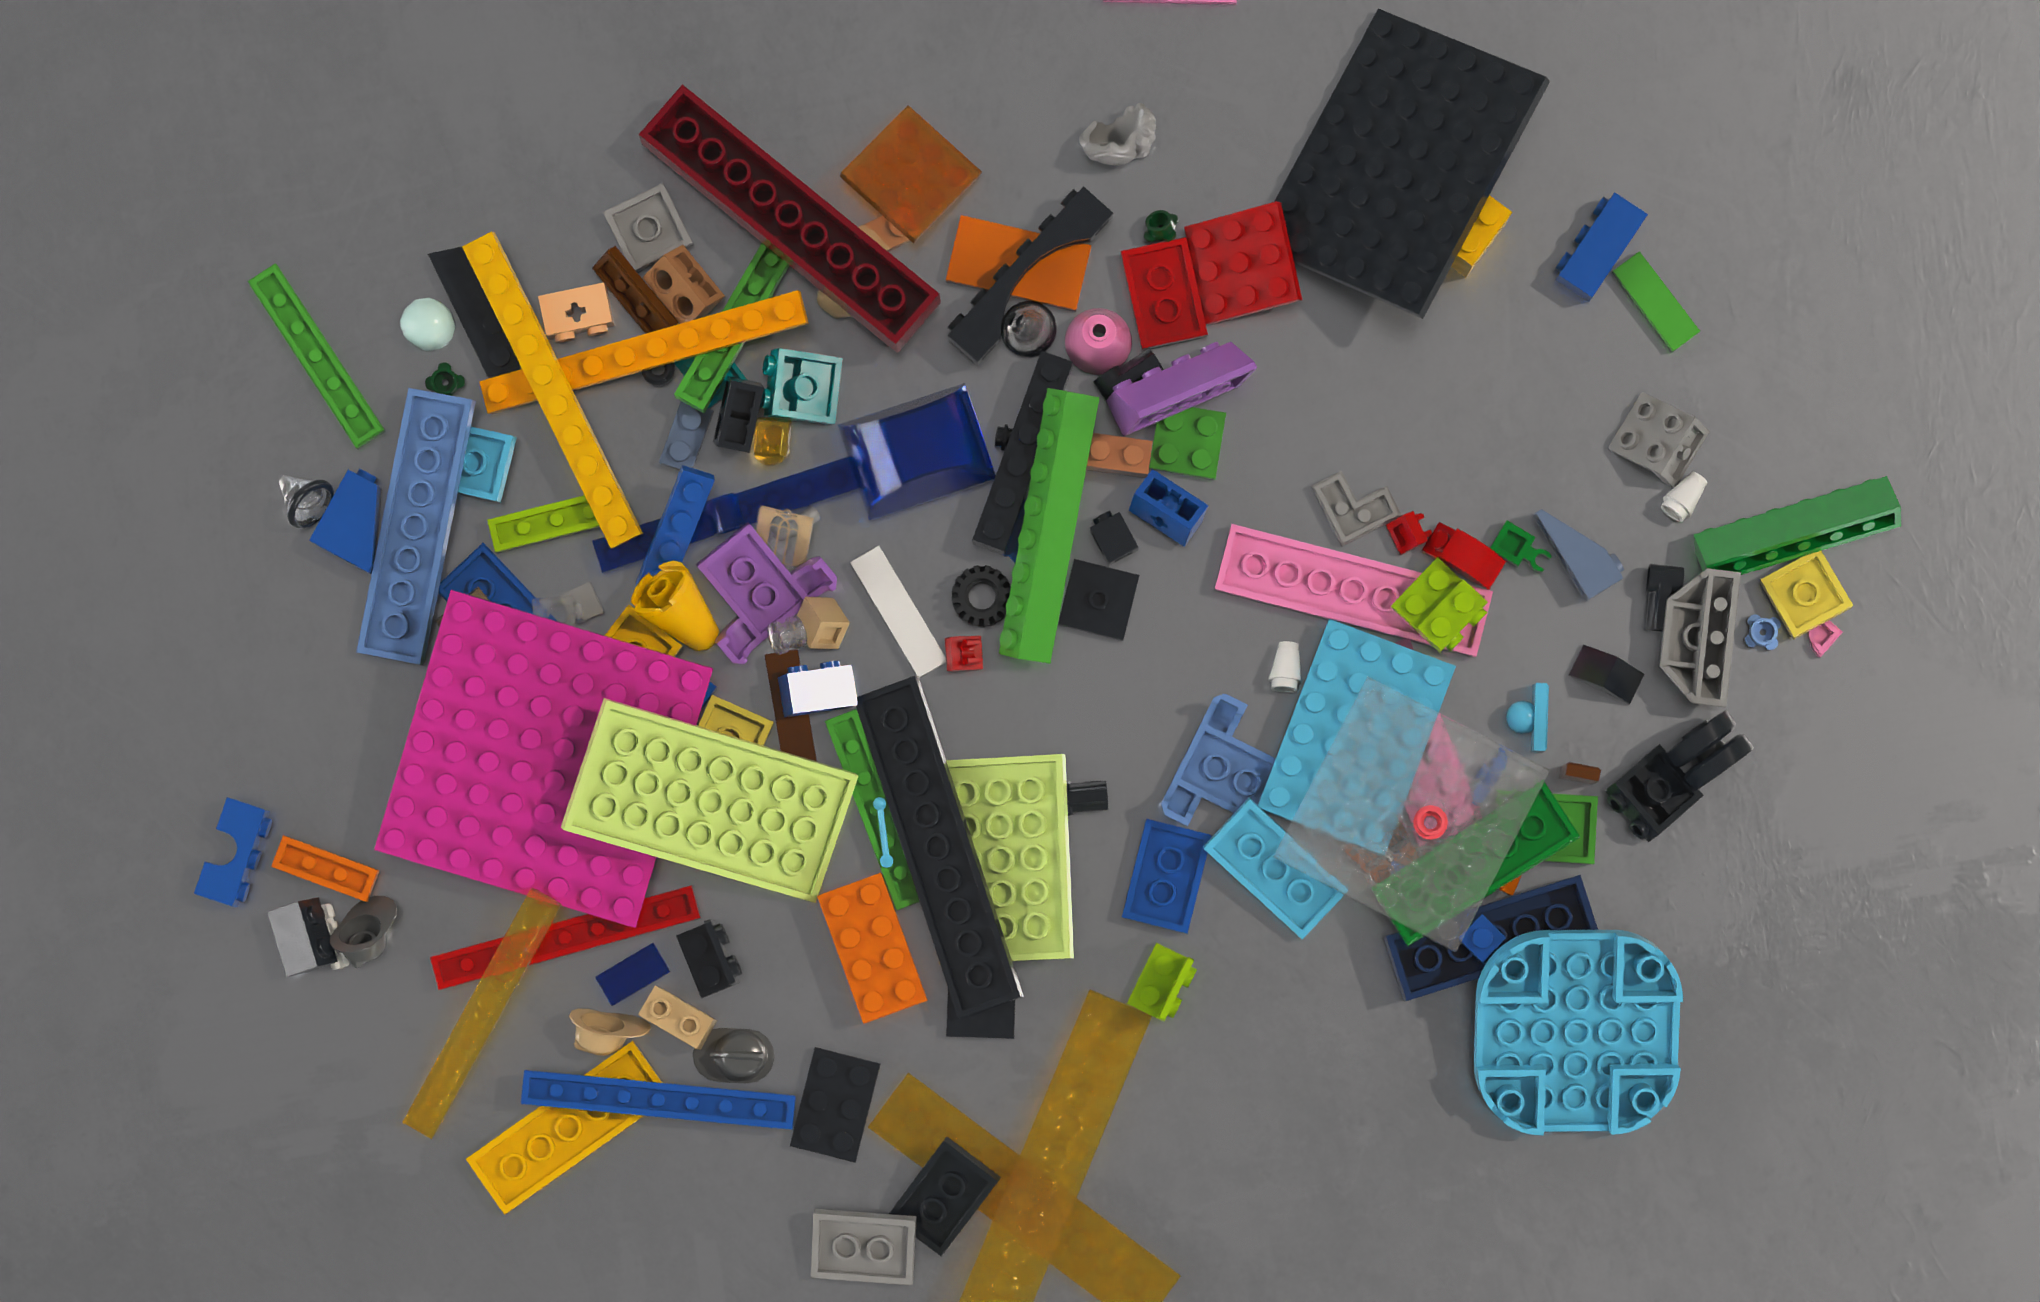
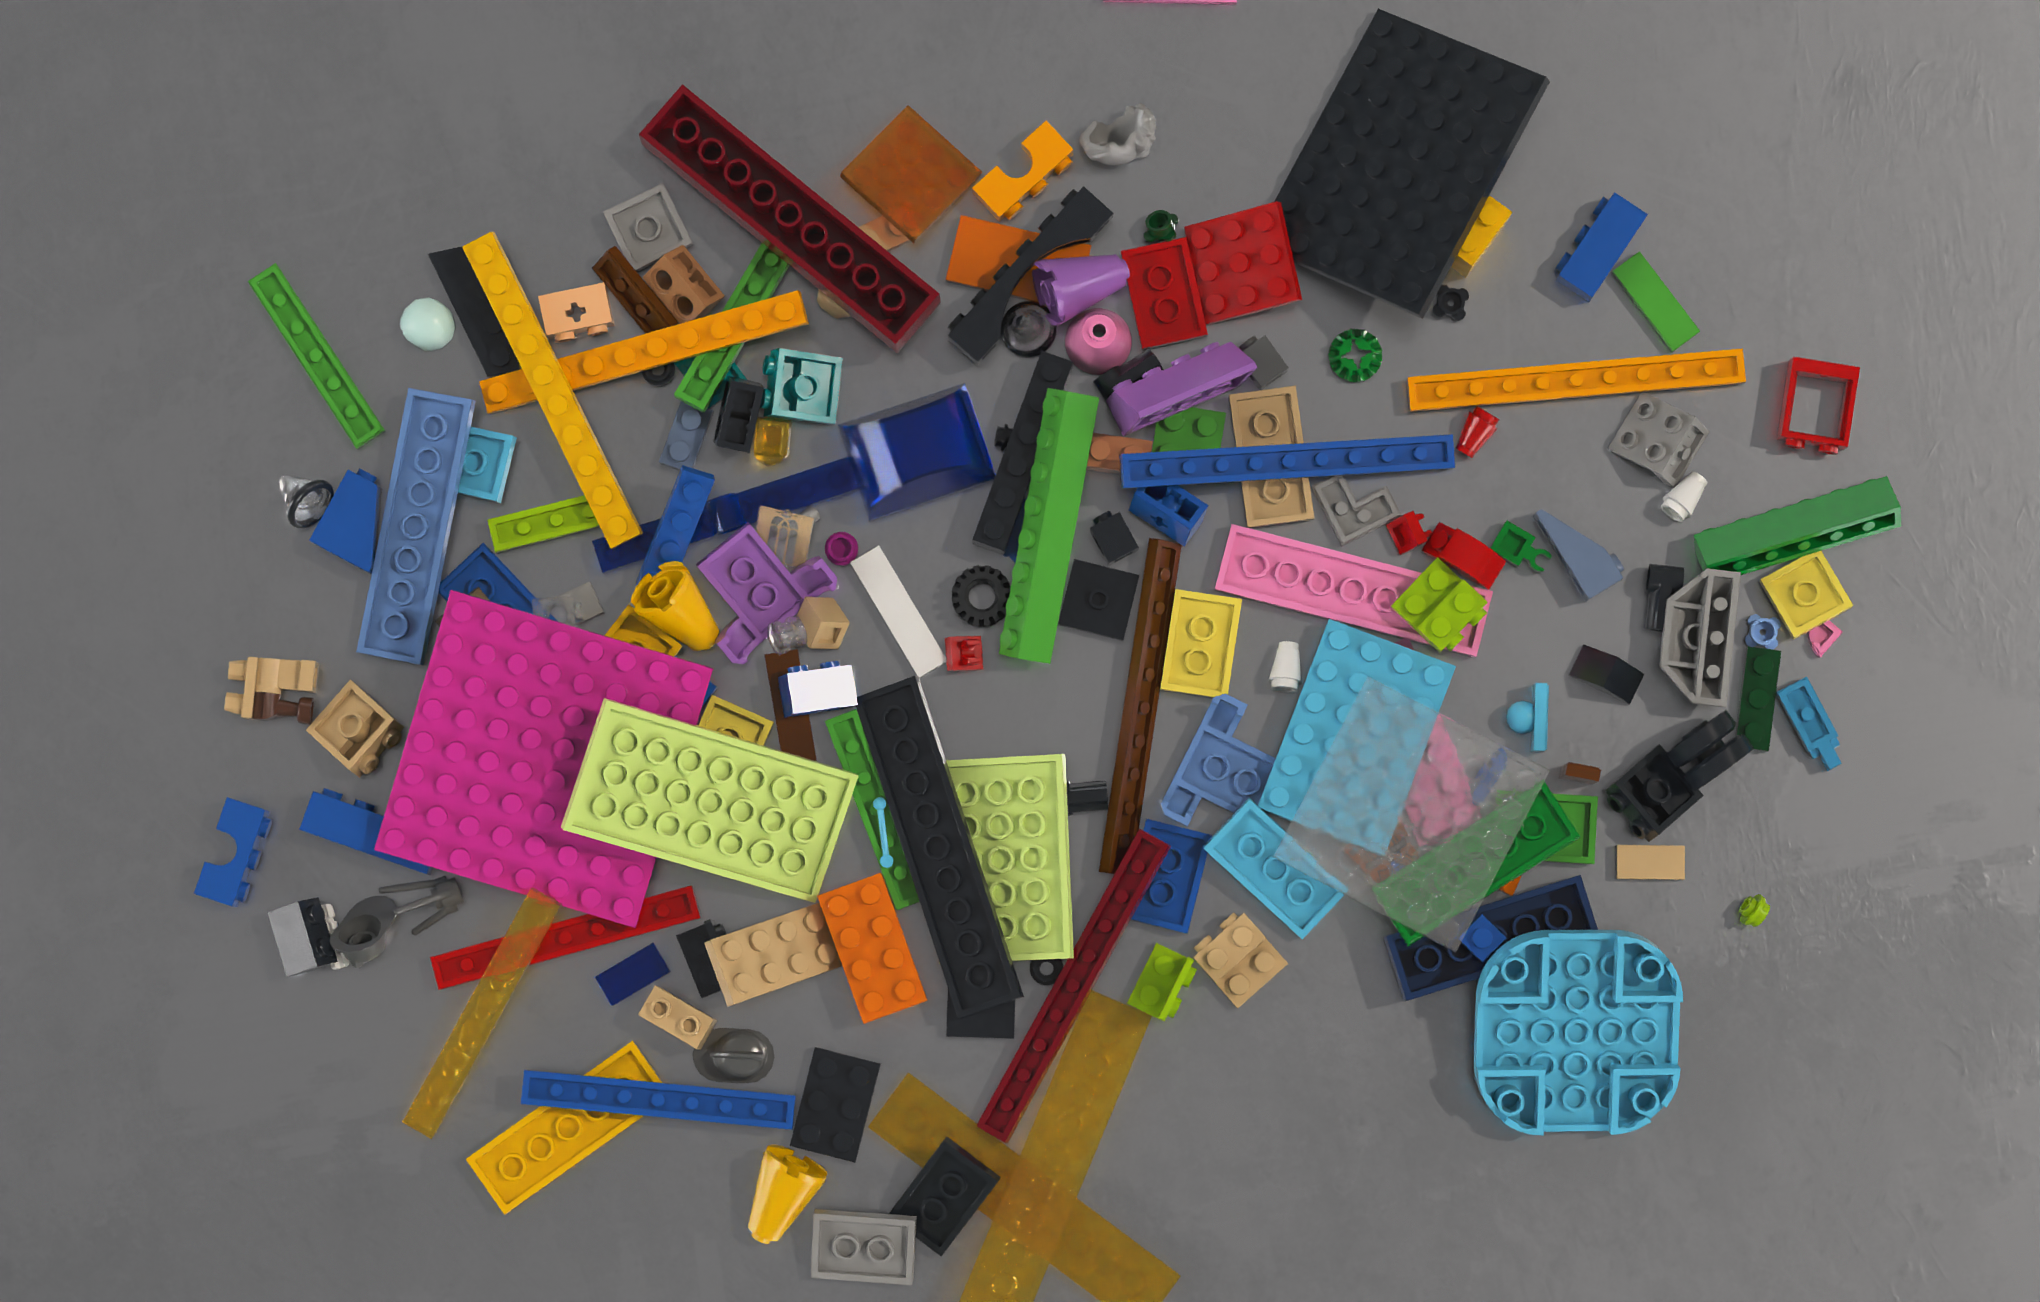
(263, 688): none -> tan hips
(325, 868): orange plate -> none
(349, 825): none -> blue brick
(356, 729): none -> tan plate
(445, 372): dark green plate -> none
(445, 894): none -> dark grey plant
(605, 1032): tan piece -> none
(773, 954): none -> tan plate
(782, 1192): none -> yellow cone
(841, 548): none -> magenta plate
(1004, 194): none -> light orange arch
(1045, 979): none -> black plate
(1073, 986): none -> dark red plate
(1077, 283): none -> medium lavender cone
(1140, 701): none -> reddish brown plate
(1200, 644): none -> light yellow plate
(1239, 959): none -> tan plate
(1263, 420): none -> tan plate
(1268, 361): none -> dark grey brick
(1287, 461): none -> blue plate
(1345, 367): none -> green gear
(1430, 811): coral plate -> none
(1458, 296): none -> black plate
(1476, 431): none -> red cone
(1576, 380): none -> light orange plate
(1650, 862): none -> tan tile
(1754, 910): none -> lime plate
(1758, 696): none -> dark green plate
(1810, 721): none -> dark azure hinge
(1824, 371): none -> red window

